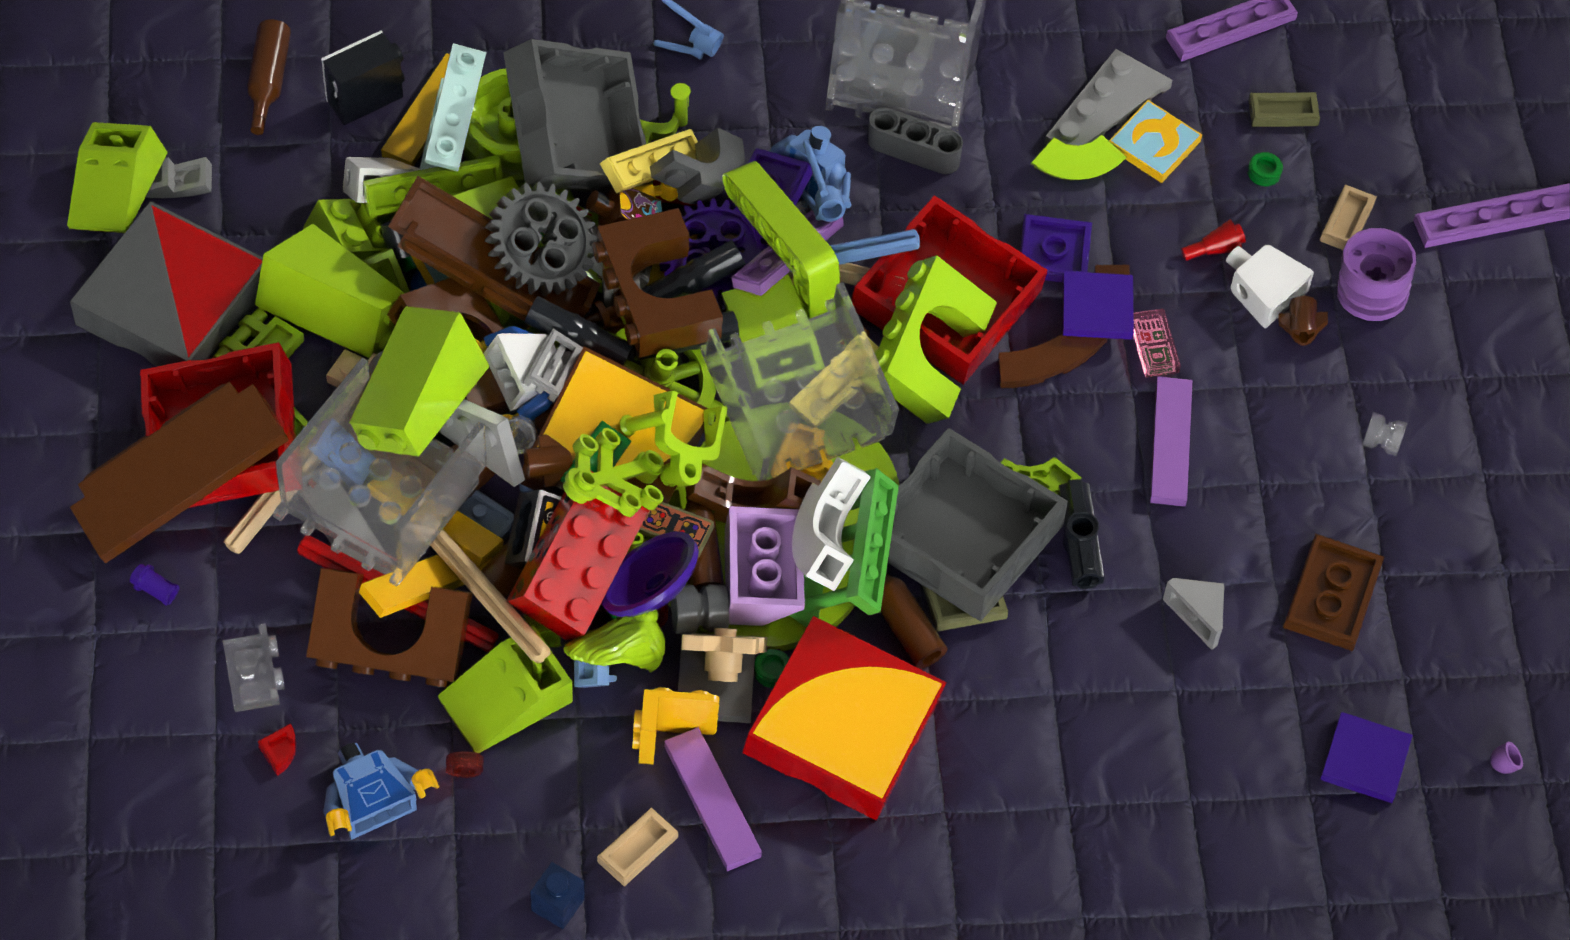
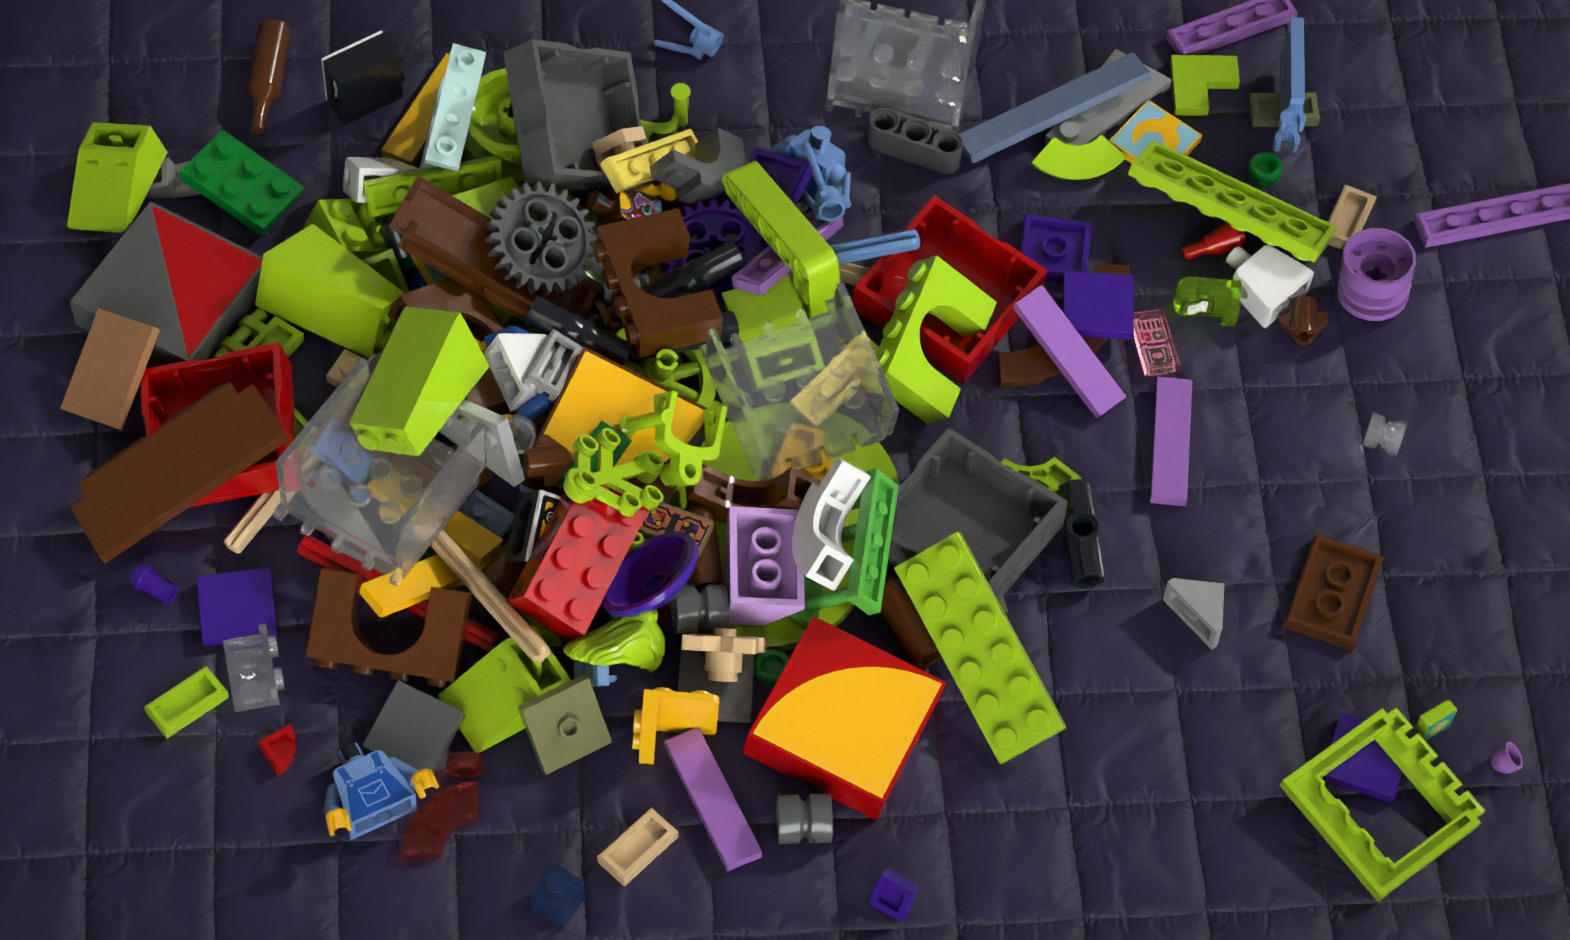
(110, 369): none -> medium nougat tile
(186, 702): none -> lime tile
(235, 605): none -> dark purple tile
(241, 182): none -> green plate
(414, 728): none -> dark grey tile
(438, 819): none -> clear red tile
(564, 724): none -> olive plate
(617, 143): none -> tan bracket
(804, 818): none -> dark grey wheel
(894, 894): none -> dark purple tile
(980, 648): none -> lime plate
(1054, 107): none -> sand blue tile
(1069, 351): none -> medium lavender tile
(1195, 75): none -> lime tile
(1208, 298): none -> clear neon green leg
(1232, 201): none -> lime plate
(1292, 86): none -> medium blue tile
(1354, 843): none -> lime hinge
(1435, 720): none -> lime tile

